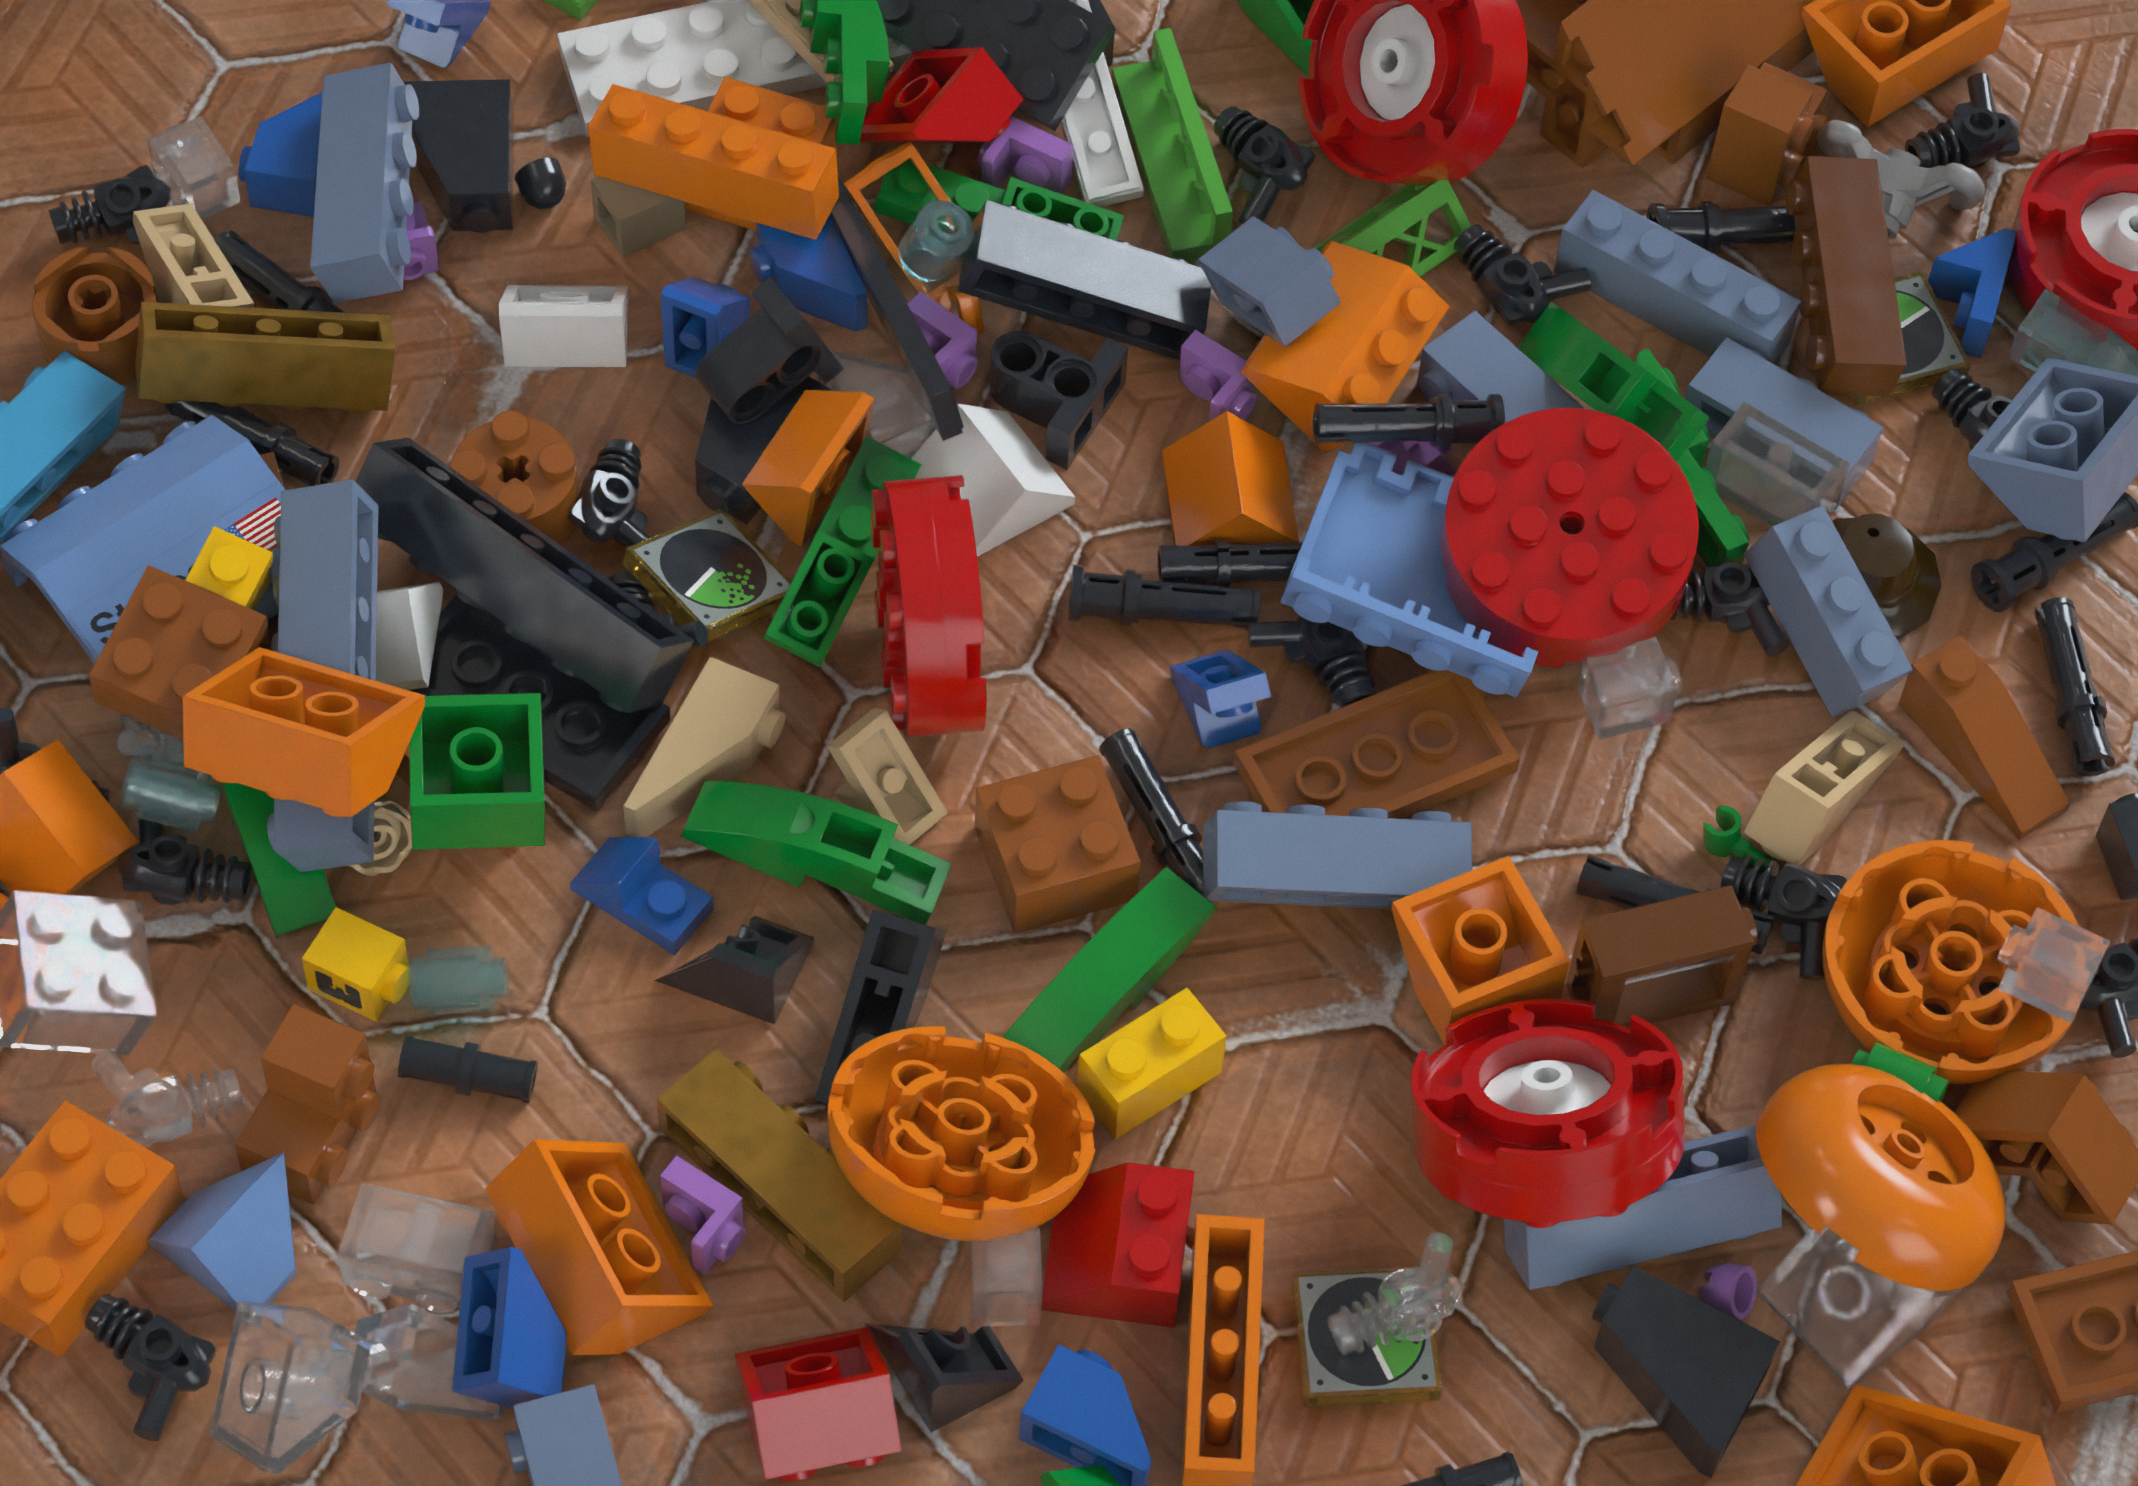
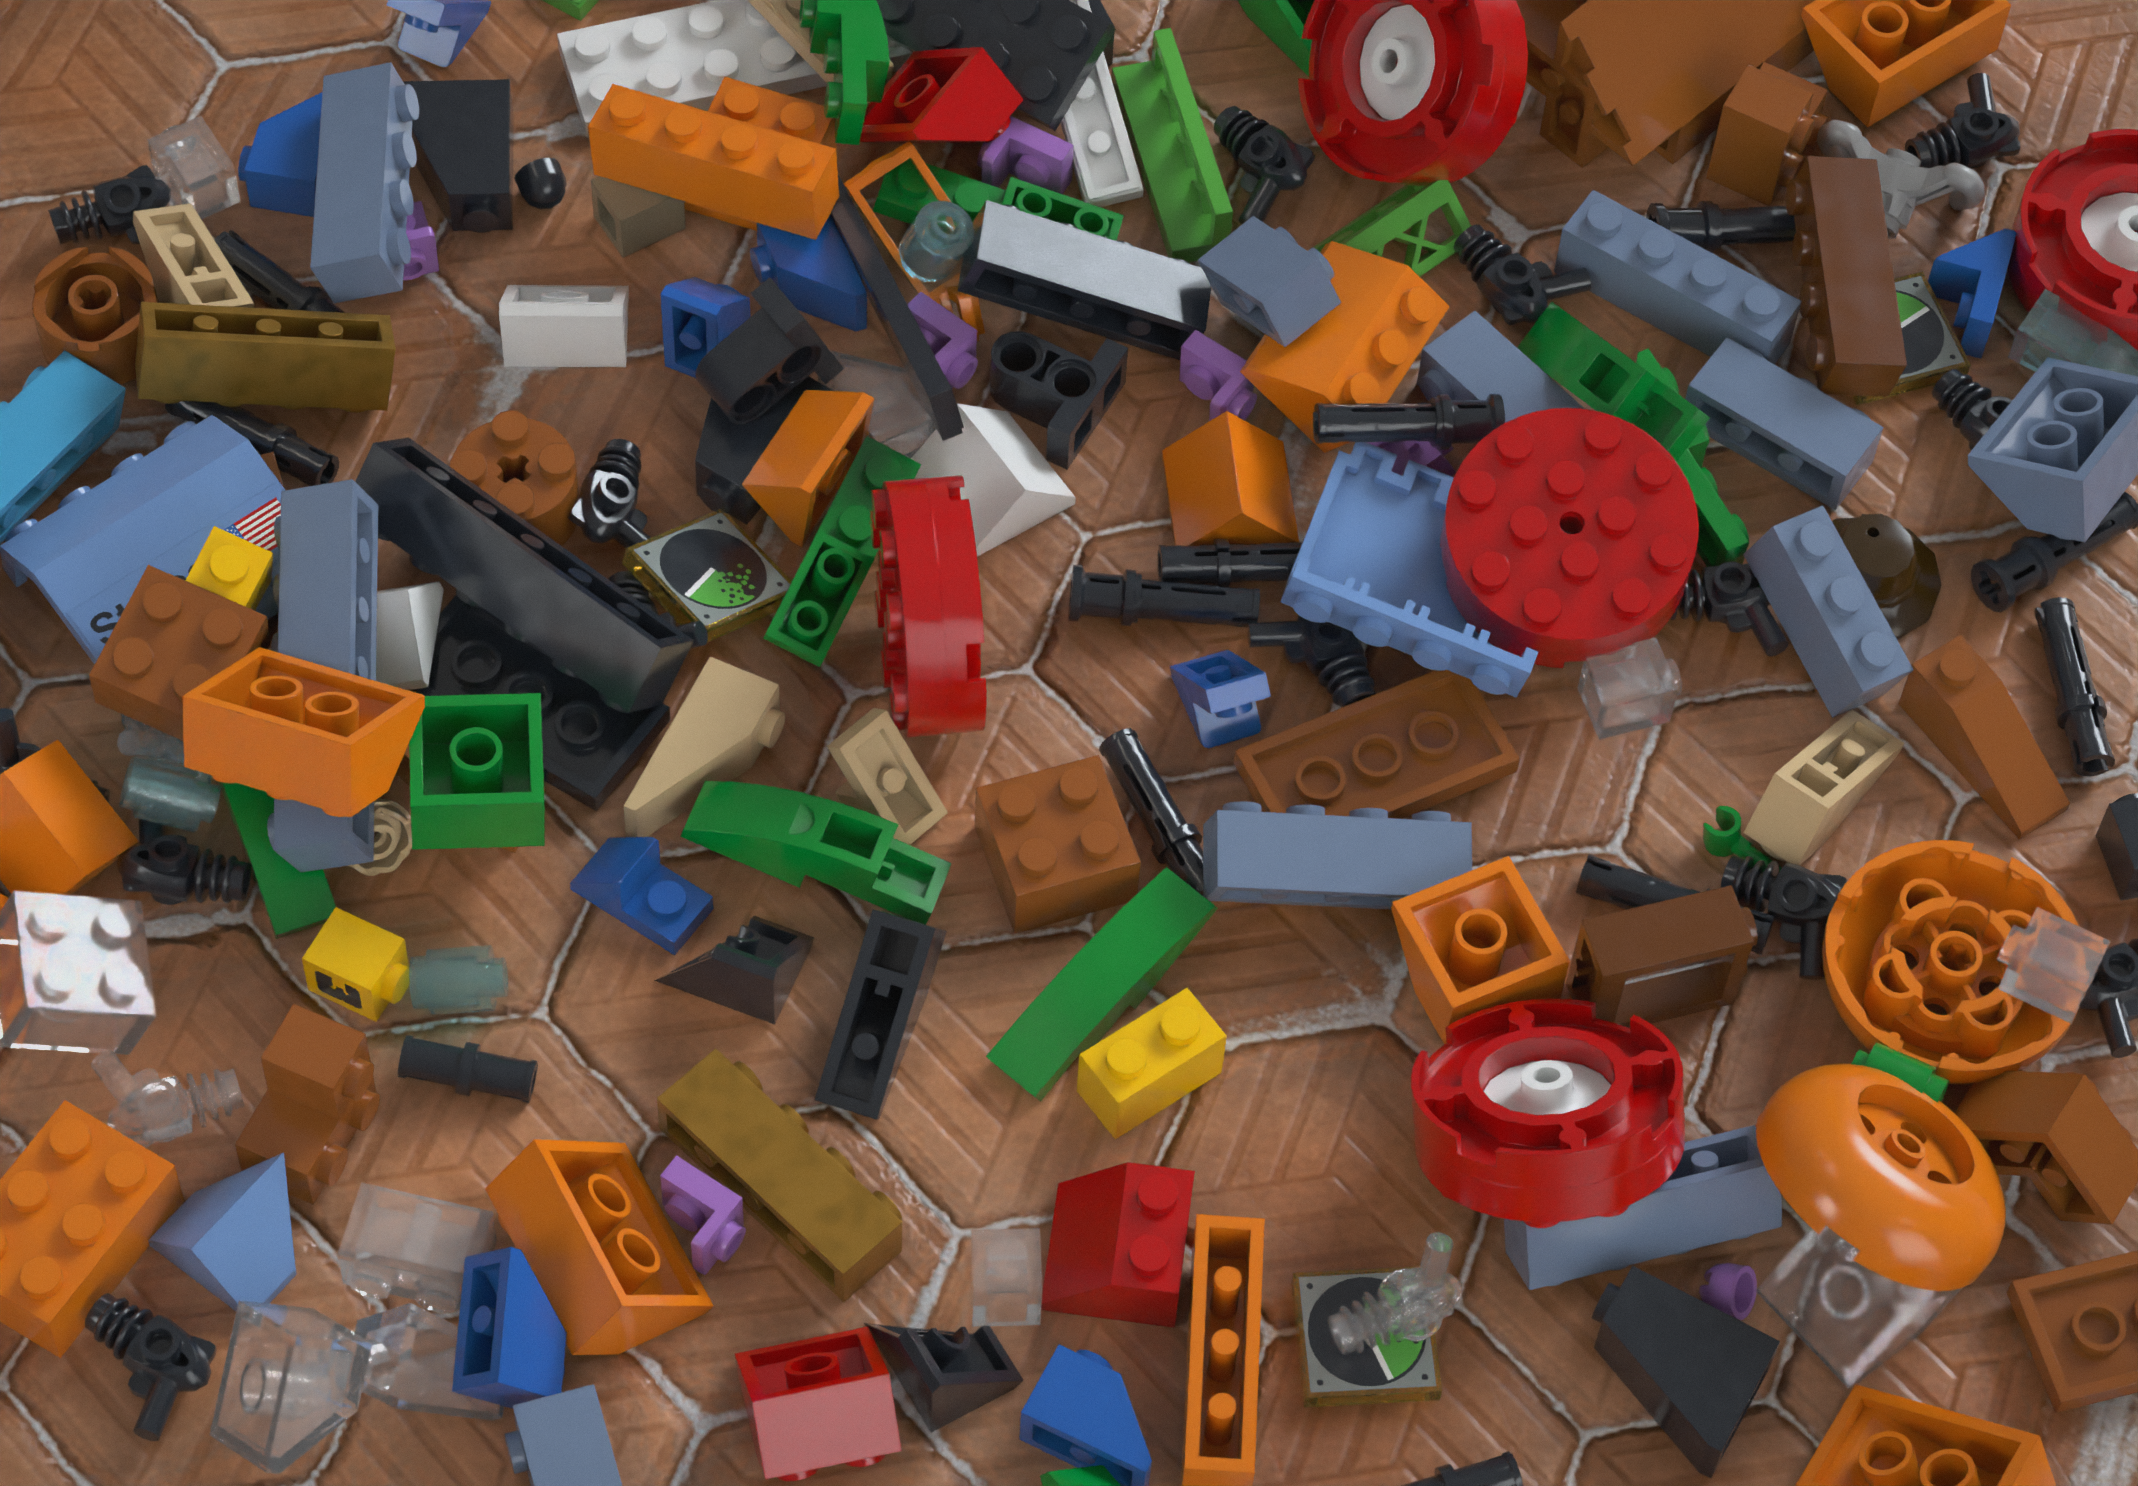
(959, 1133): orange brick -> none
(1773, 468): clear brick -> none

